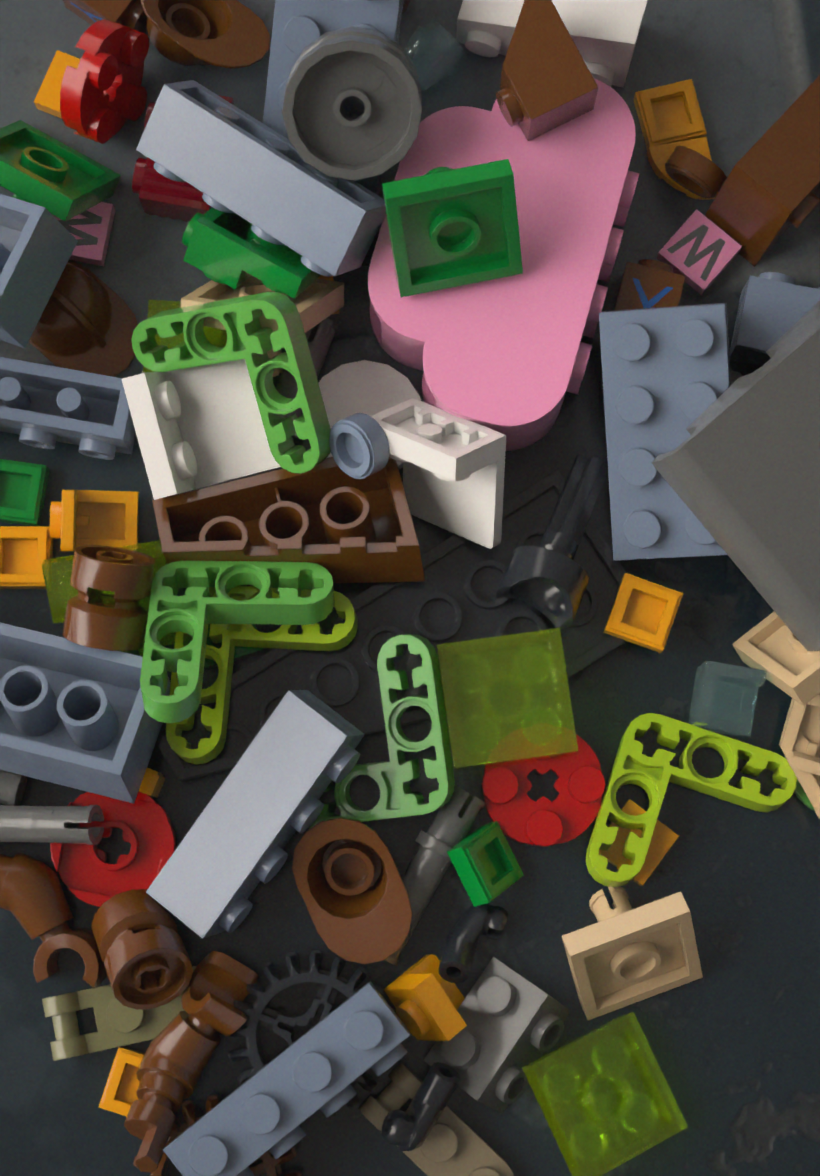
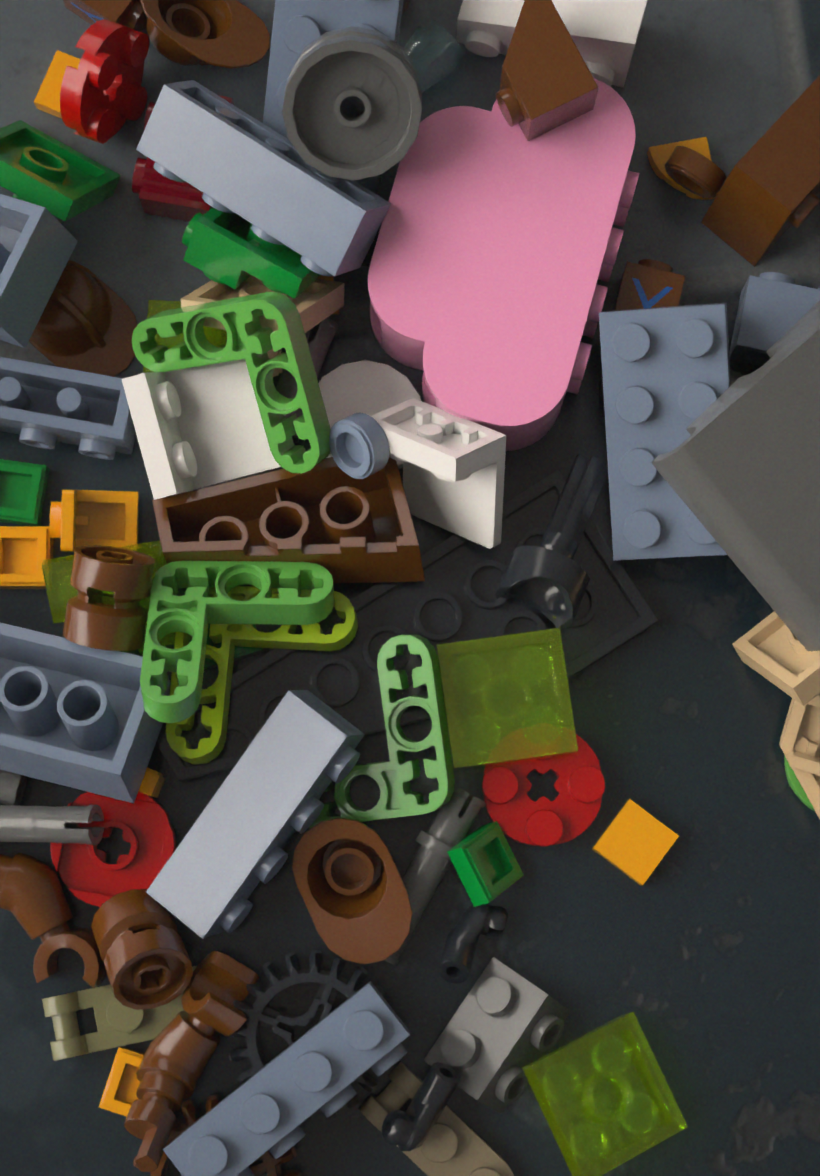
(92, 232): bright pink tile -> none
(427, 1001): light orange bracket -> none
(453, 227): green tile -> none
(631, 951): tan tile -> none
(643, 612): light orange tile -> none
(655, 773): lime beam -> none
(669, 113): light orange tile -> none
(699, 251): bright pink tile -> none
(725, 698): clear light blue panel -> none

